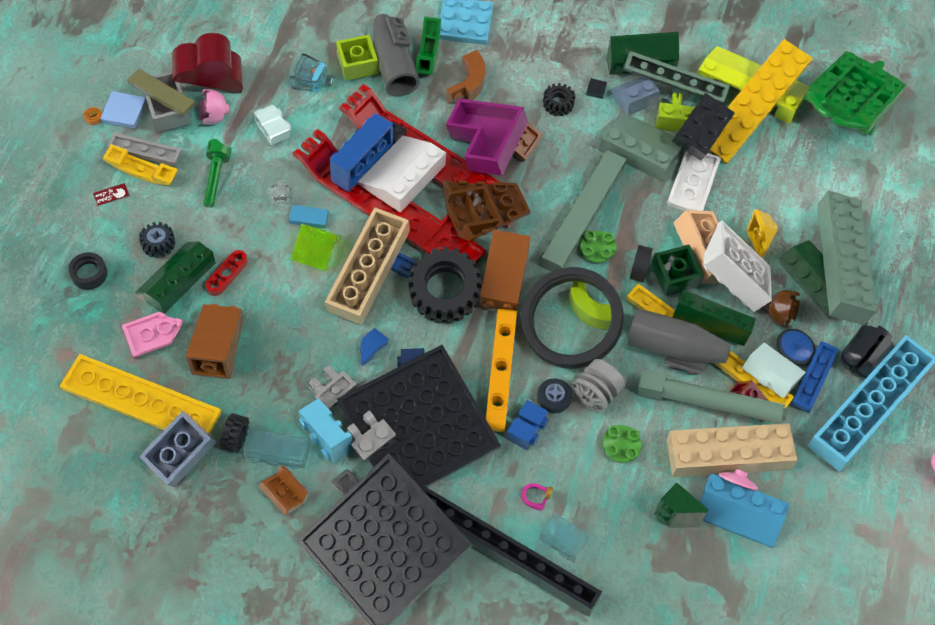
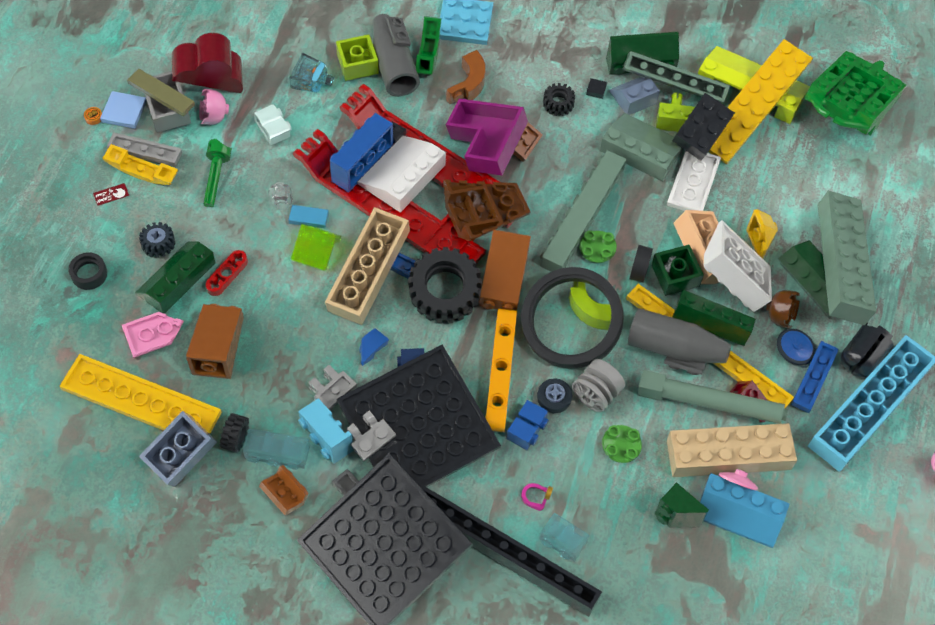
(773, 370): light aqua container -> none

